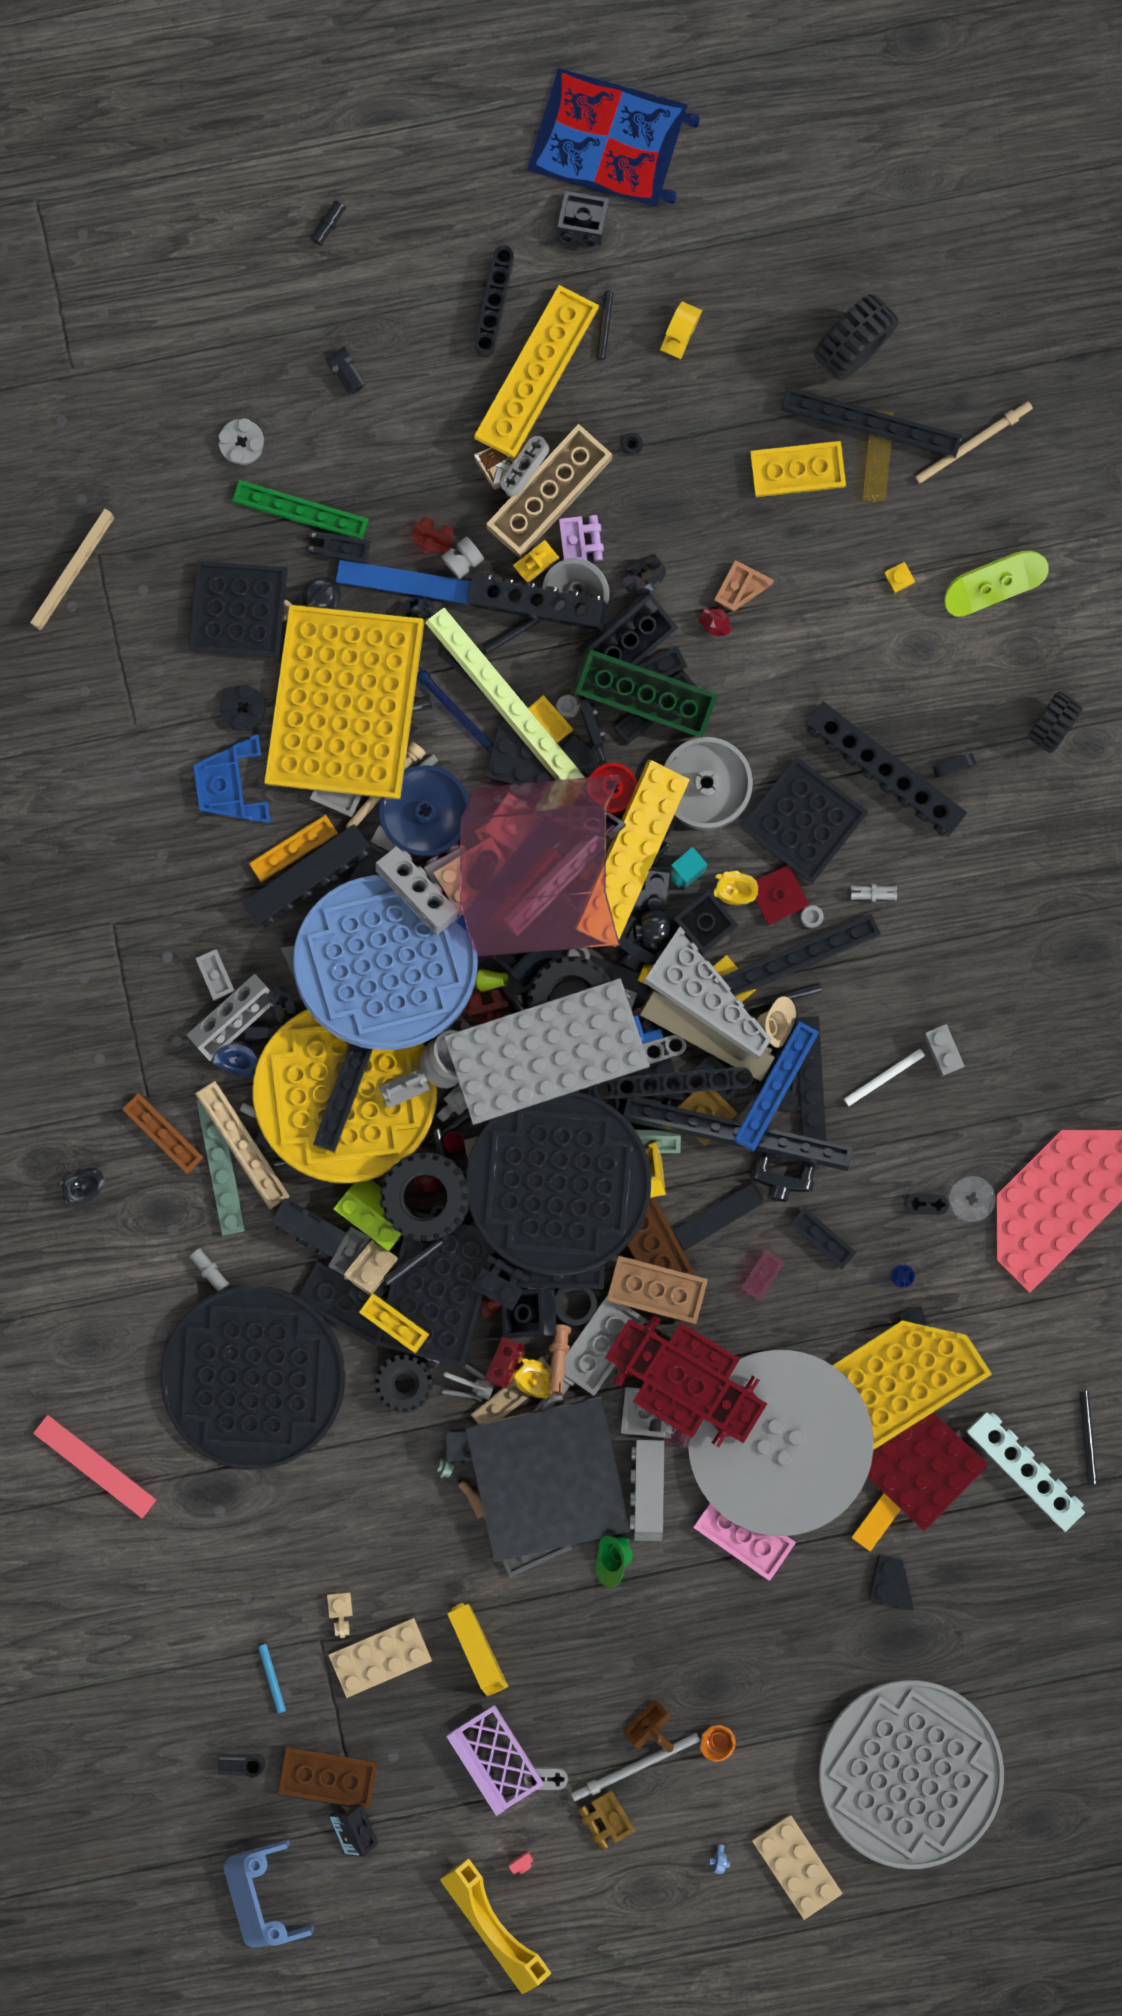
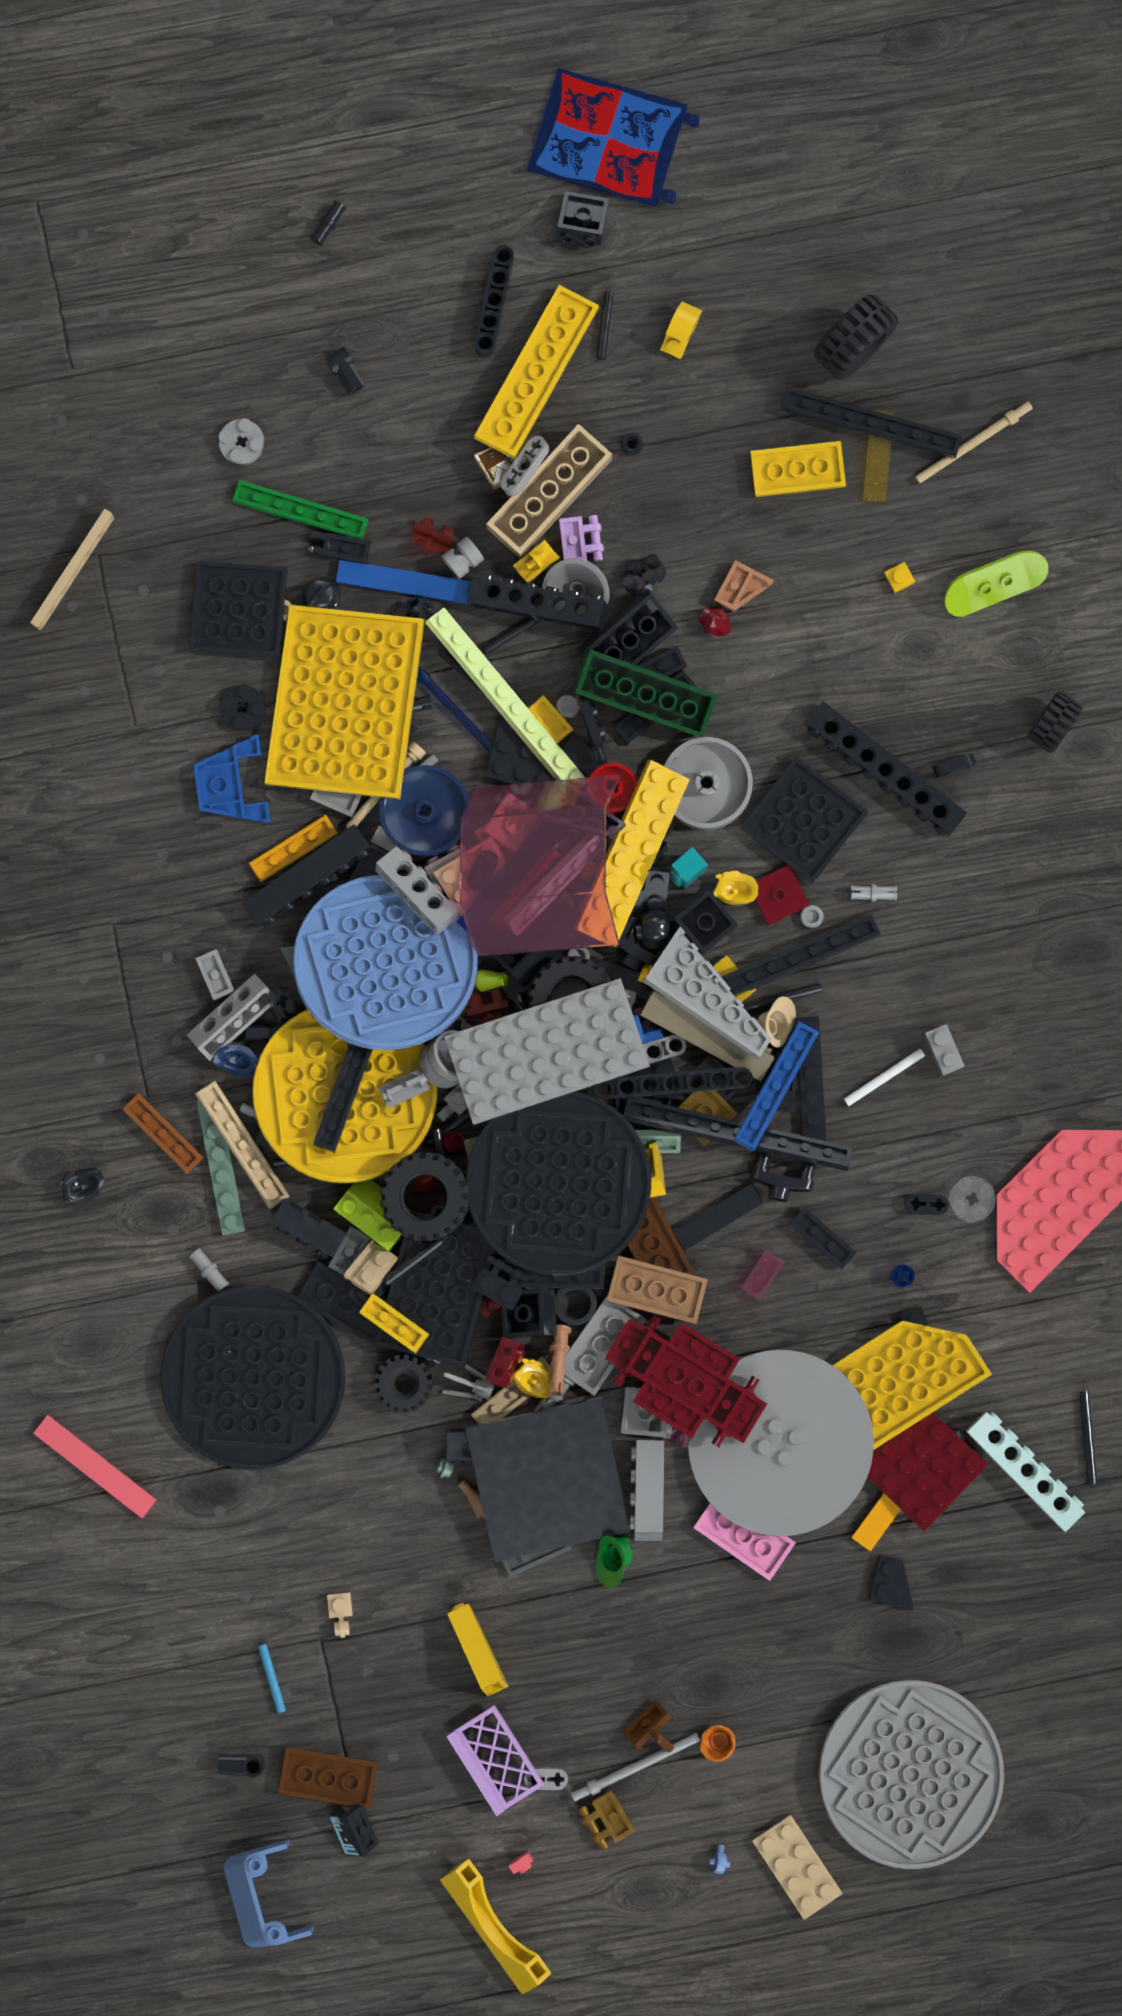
(380, 1657): tan plate -> none

